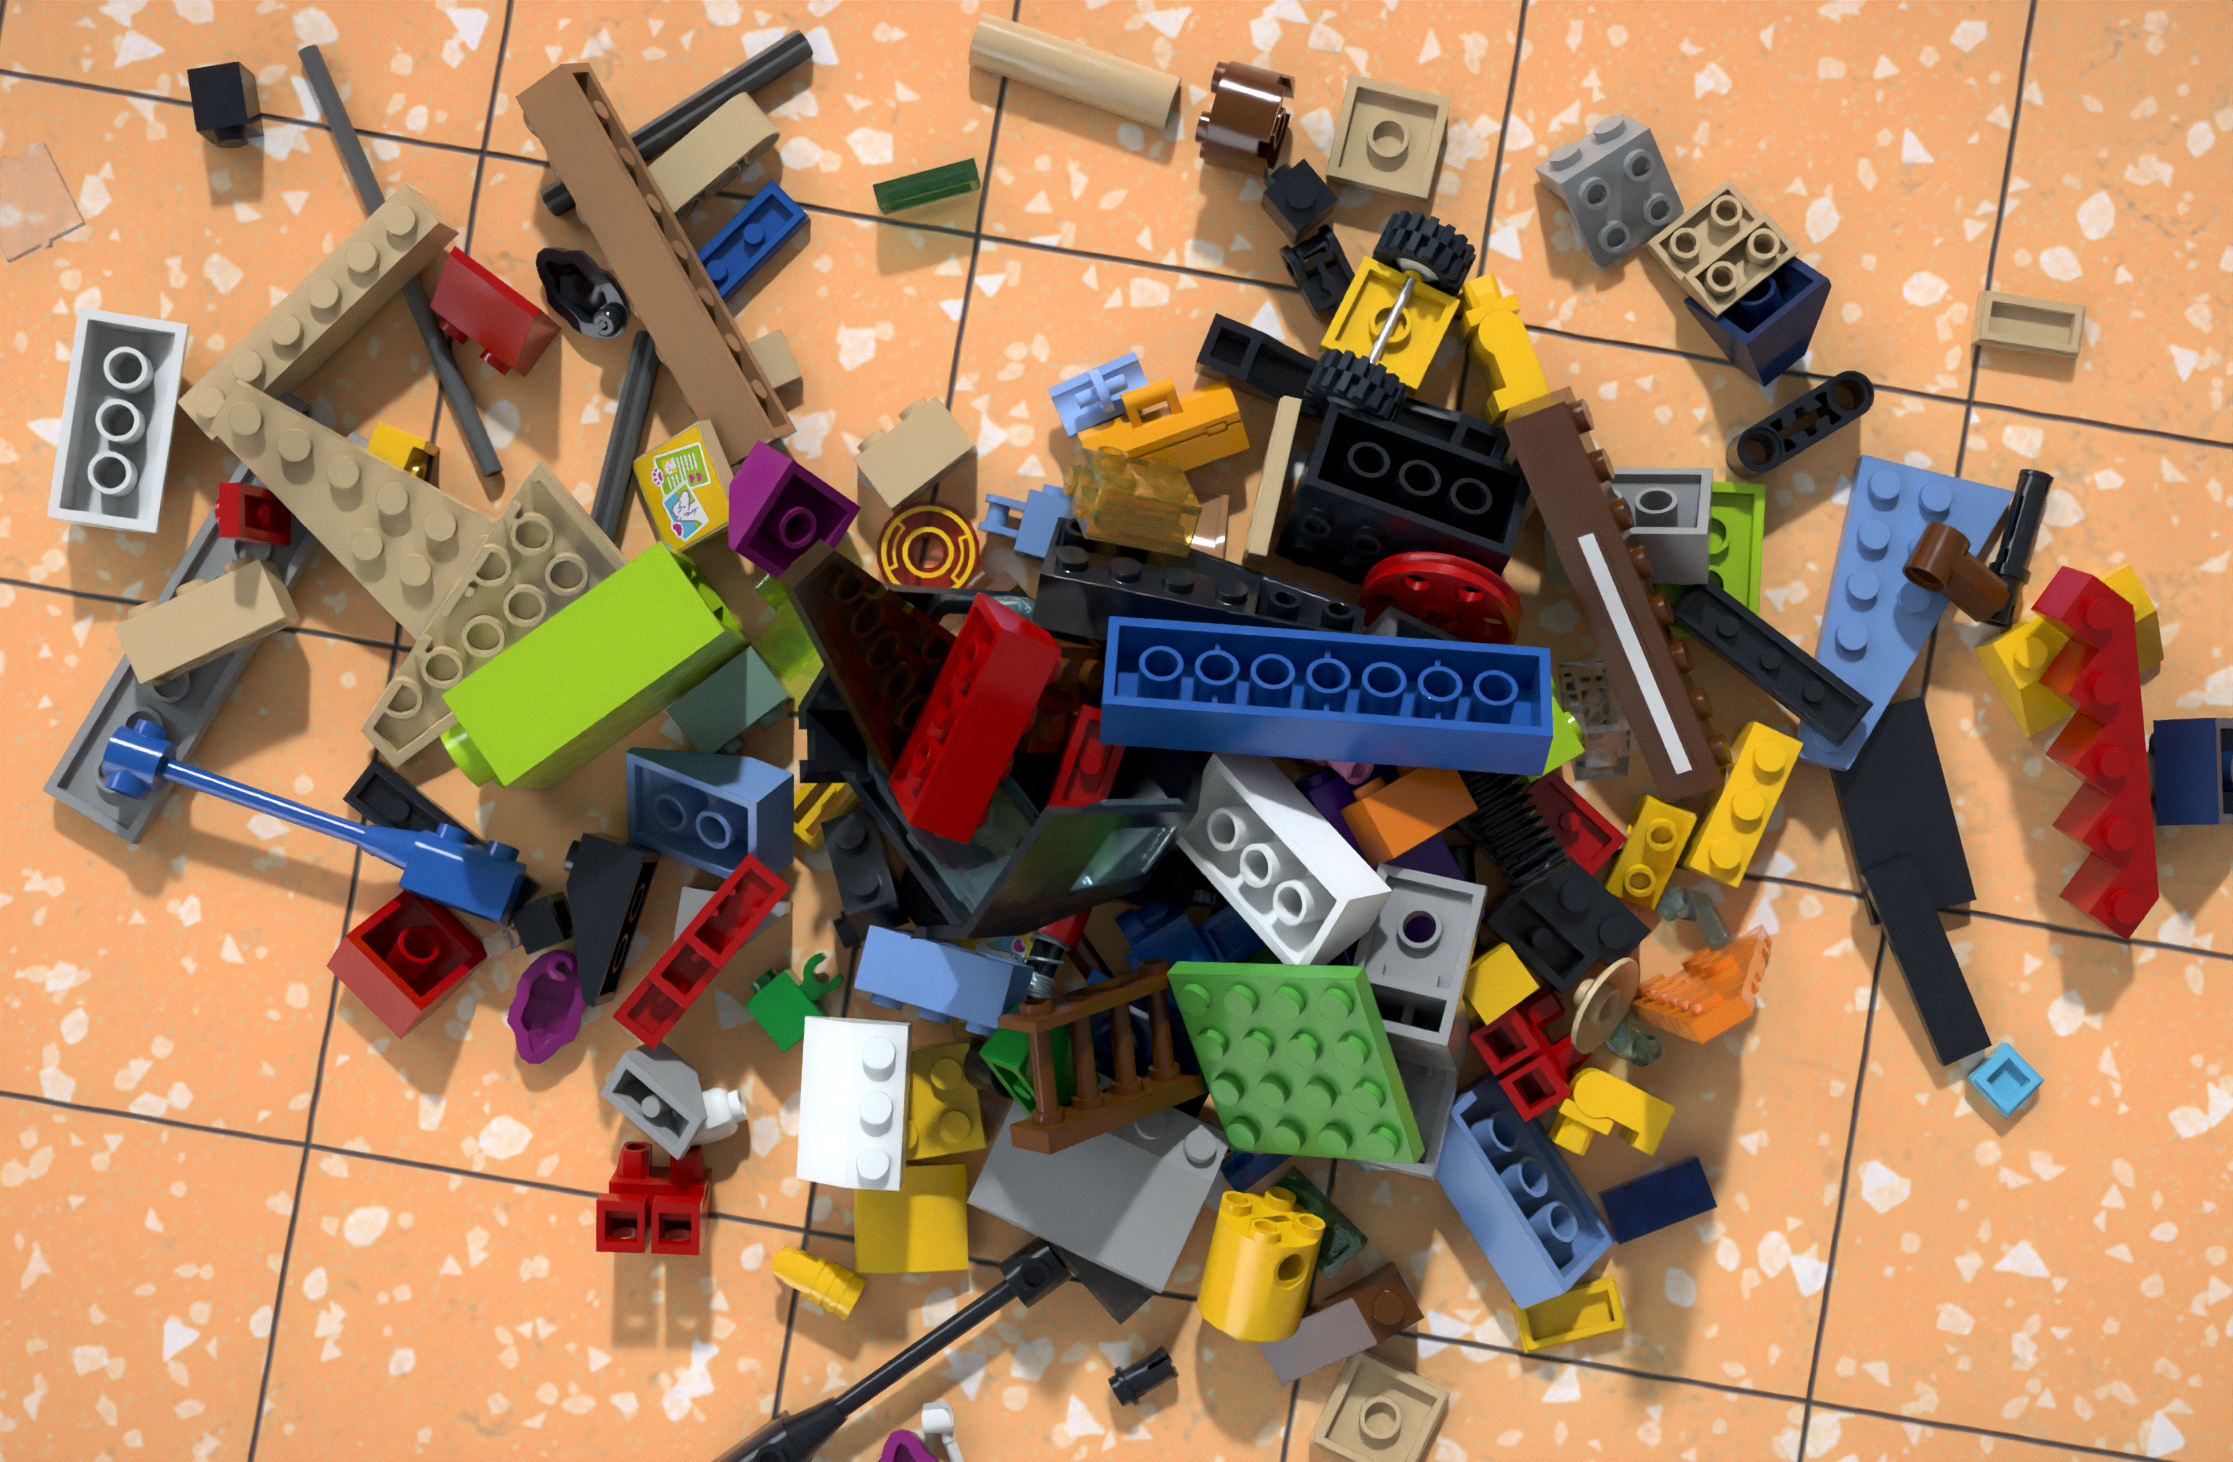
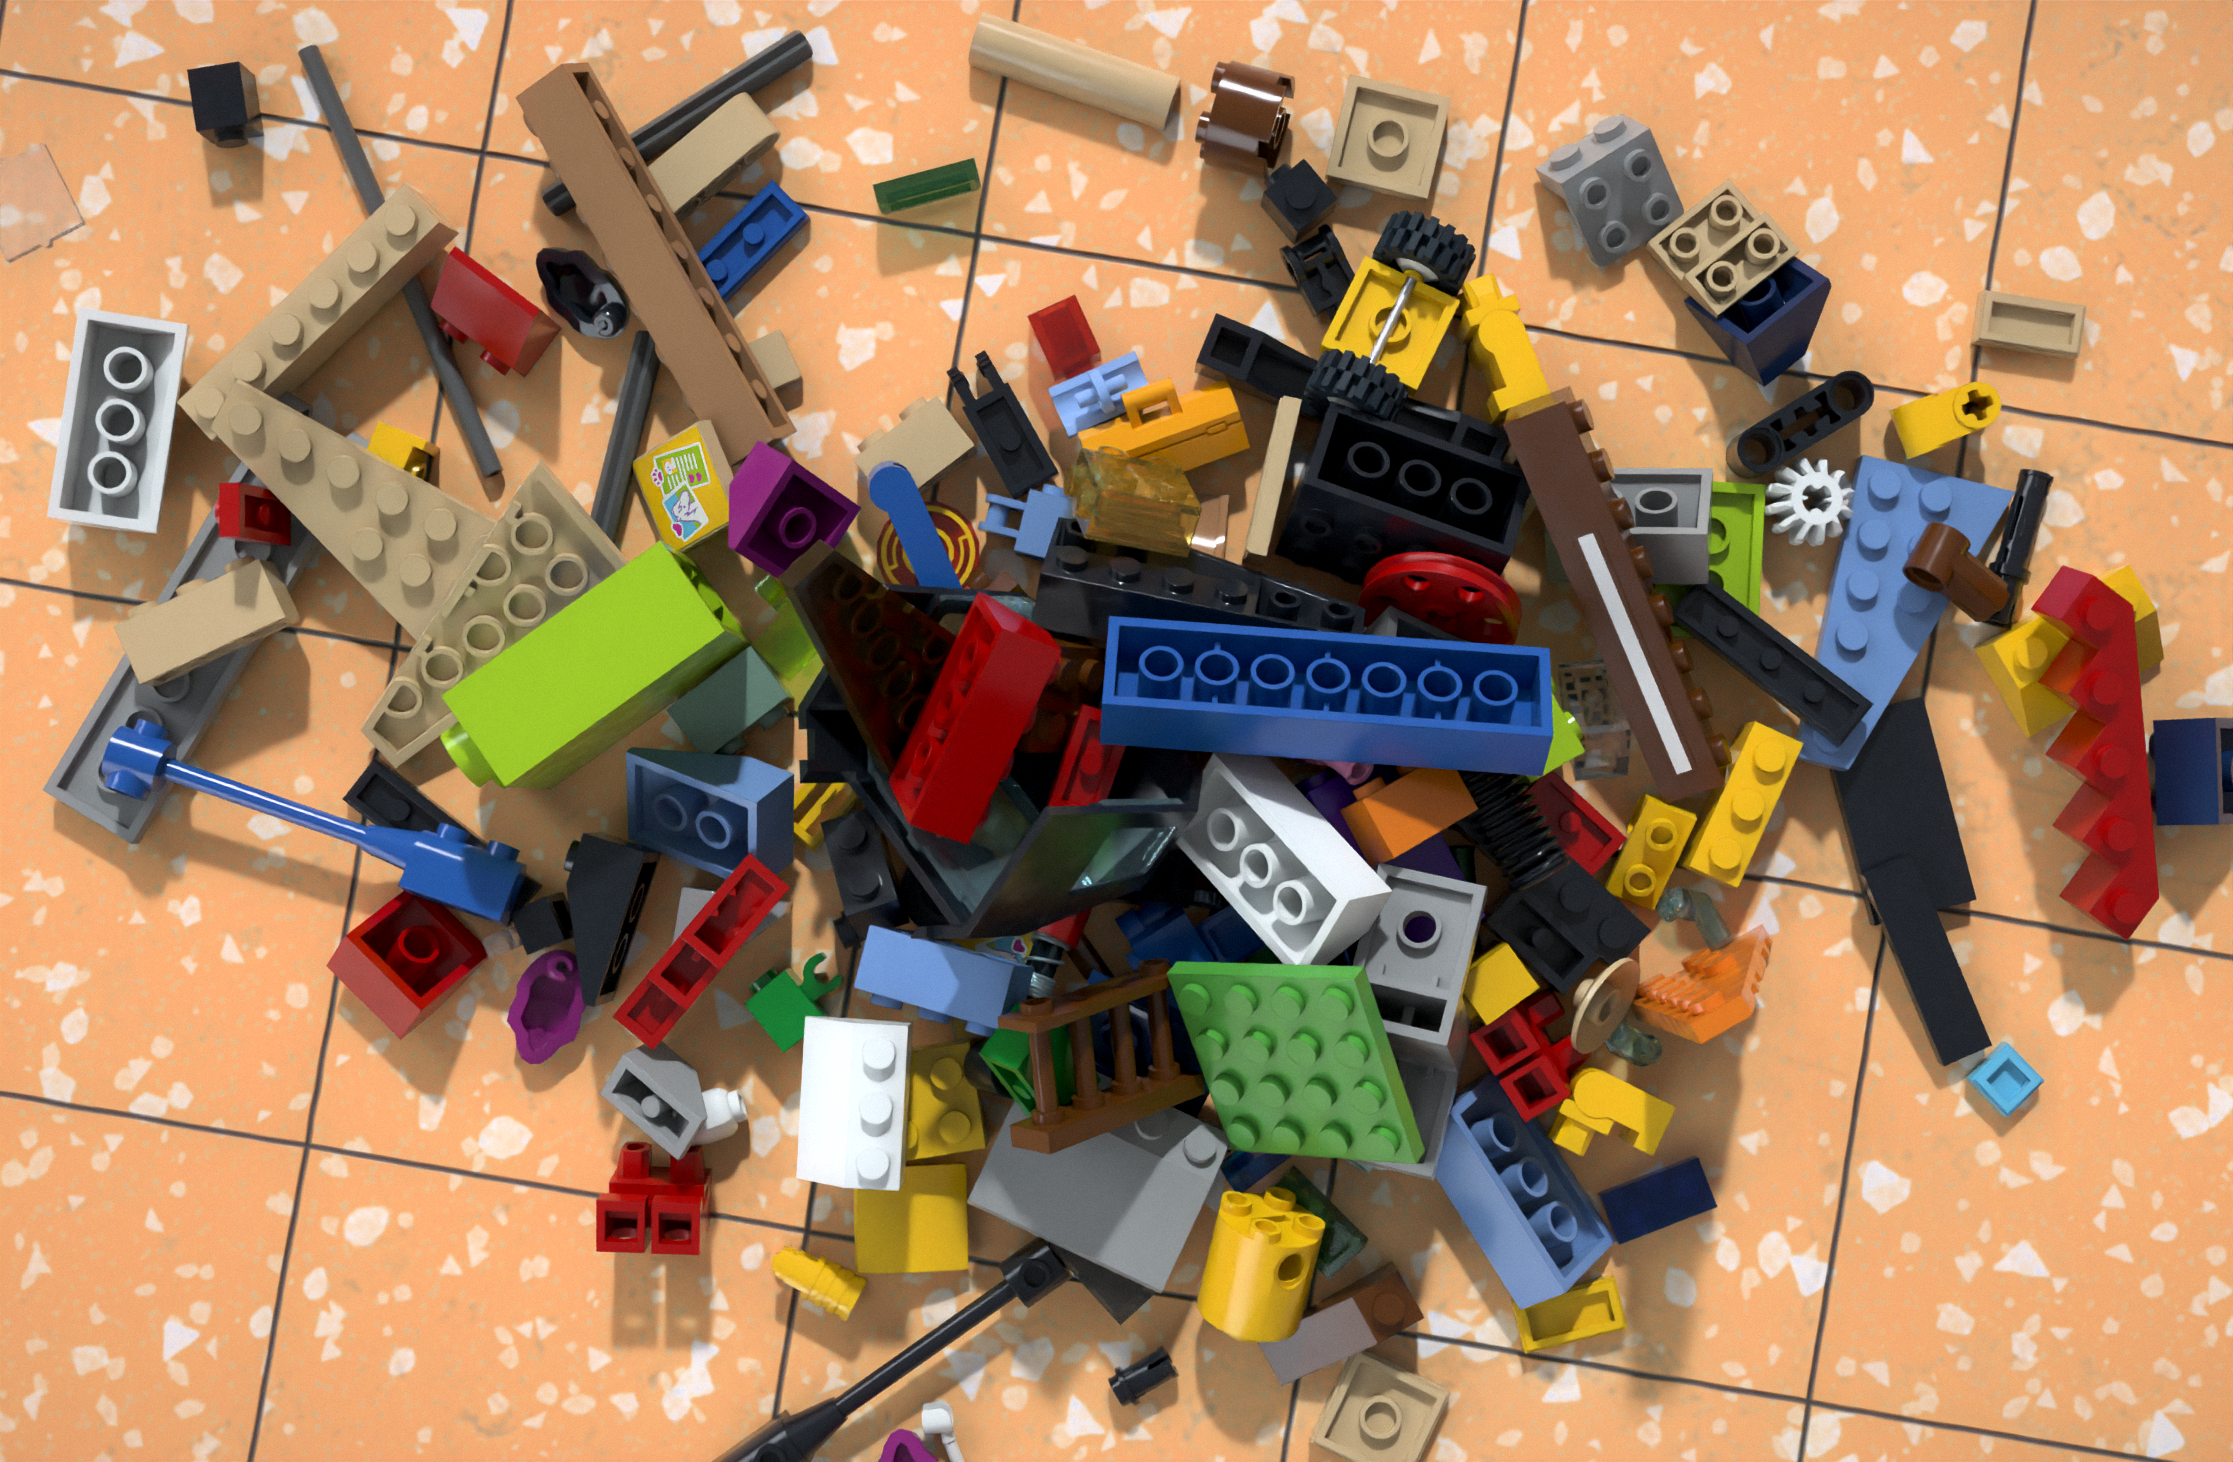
(897, 494): none -> blue leg
(1005, 431): none -> black hinge
(1065, 339): none -> clear red brick
(1827, 505): none -> white gear
(1940, 417): none -> yellow piece

